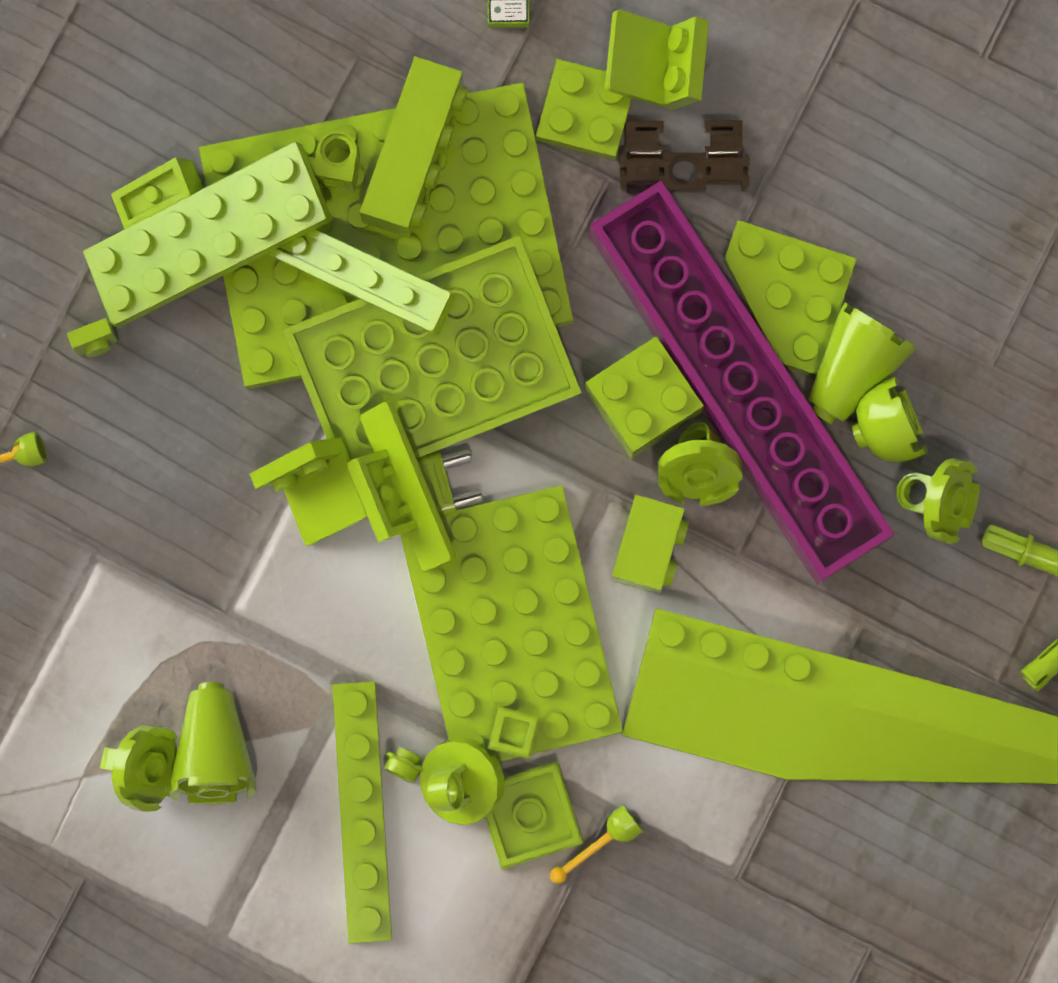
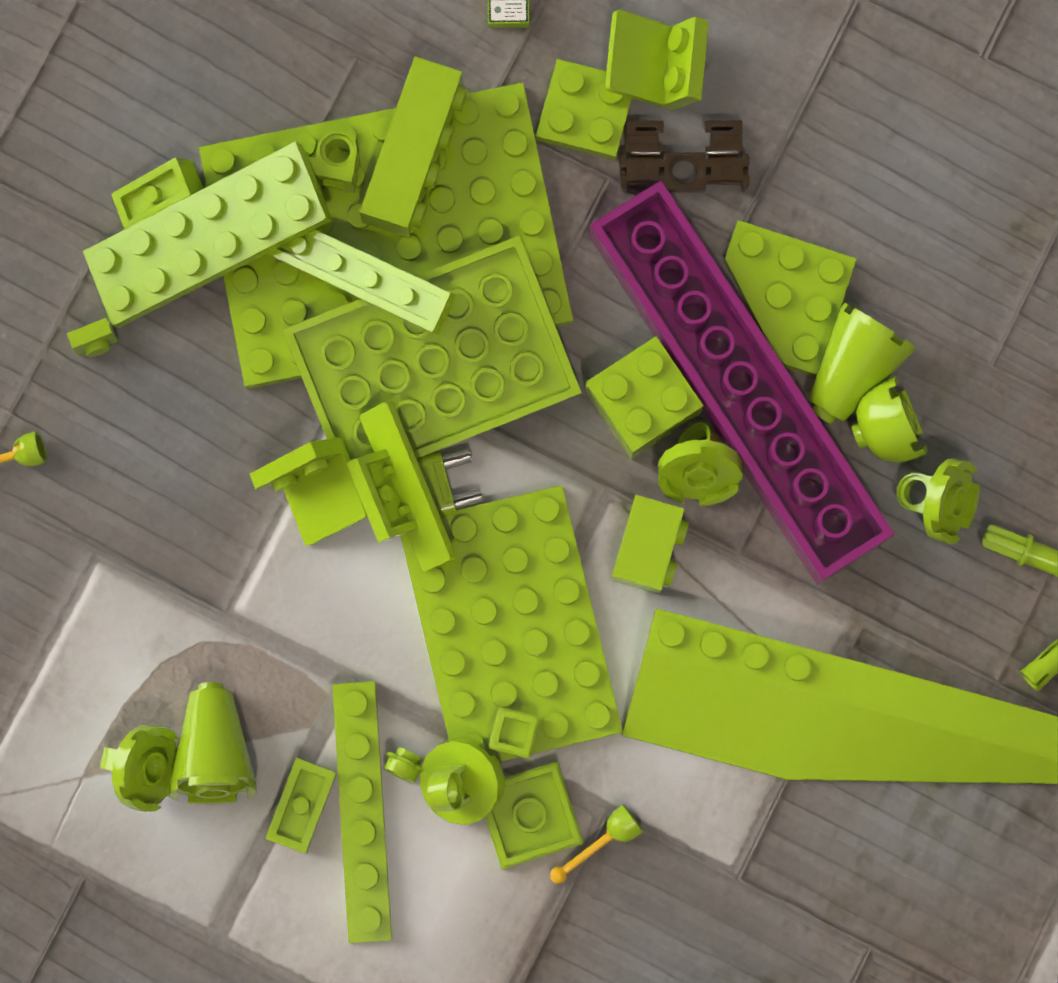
(301, 805): none -> lime plate

